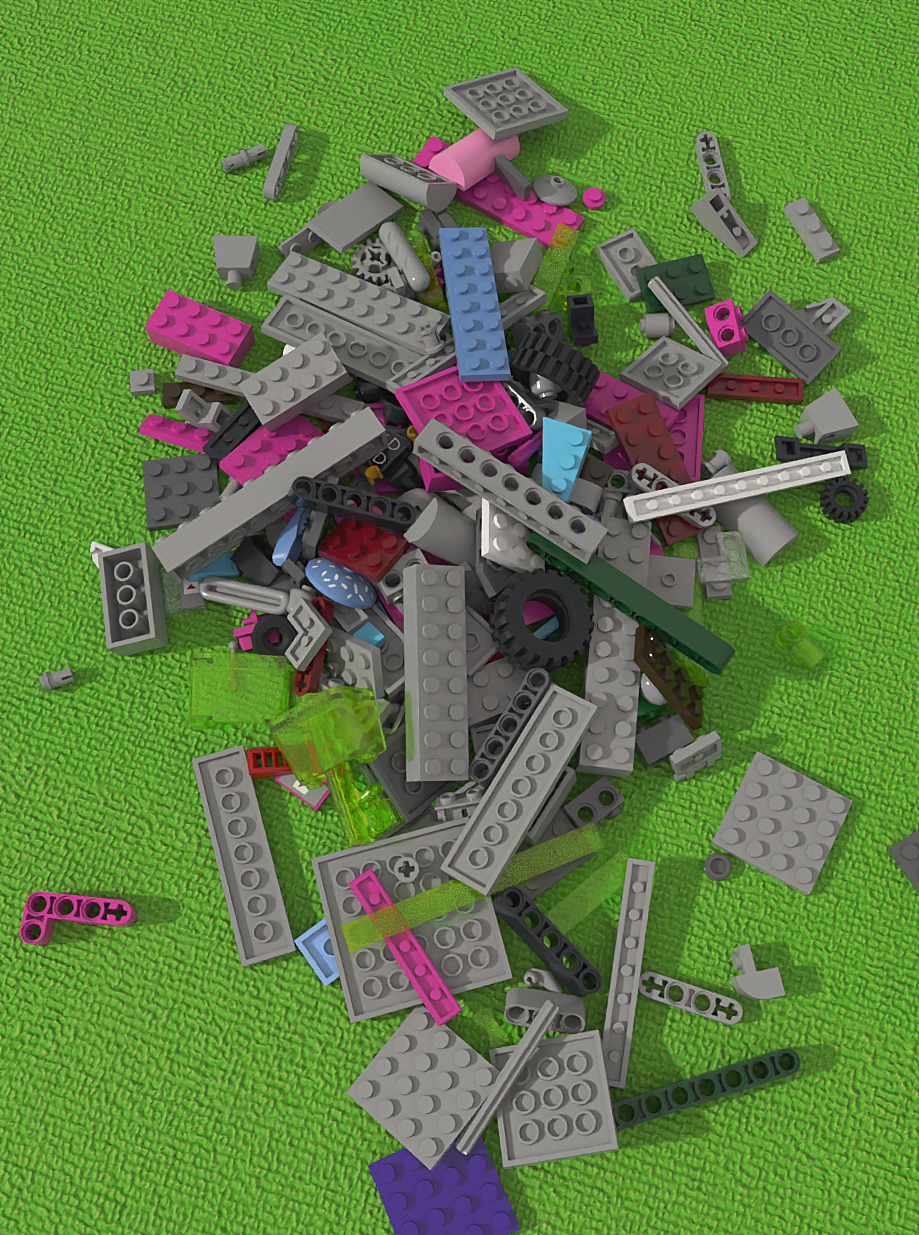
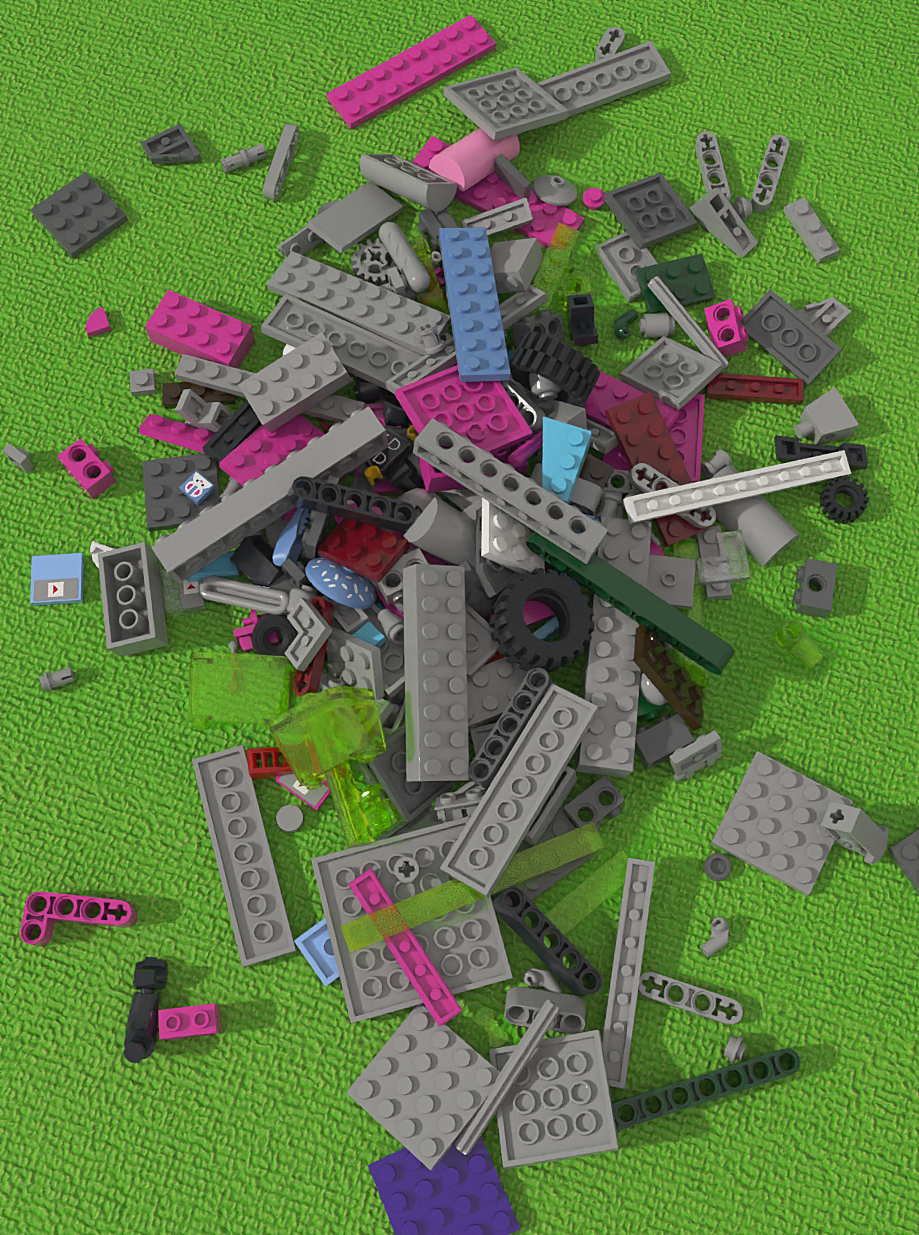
(18, 457): none -> light grey plate
(57, 579): none -> light blue tile
(79, 215): none -> dark grey plate
(85, 469): none -> dark pink brick
(97, 323): none -> dark pink tile
(143, 1012): none -> black piece
(171, 147): none -> dark grey wing
(189, 1021): none -> dark pink brick
(197, 488): none -> tile
(236, 258): light grey torso -> none
(290, 818): none -> light grey tile
(392, 625): none -> light grey cone
(411, 71): none -> dark pink plate
(502, 218): none -> light grey plate
(606, 44): none -> light grey beam
(607, 79): none -> light grey plate
(621, 324): none -> dark green arm
(650, 210): none -> dark grey plate
(719, 937): none -> light grey arm
(735, 1048): none -> light grey plate
(742, 207): none -> light grey plate
(753, 983): light grey brick -> none
(769, 173): none -> light grey beam
(823, 576): none -> dark grey brick
(856, 831): none -> light grey piece

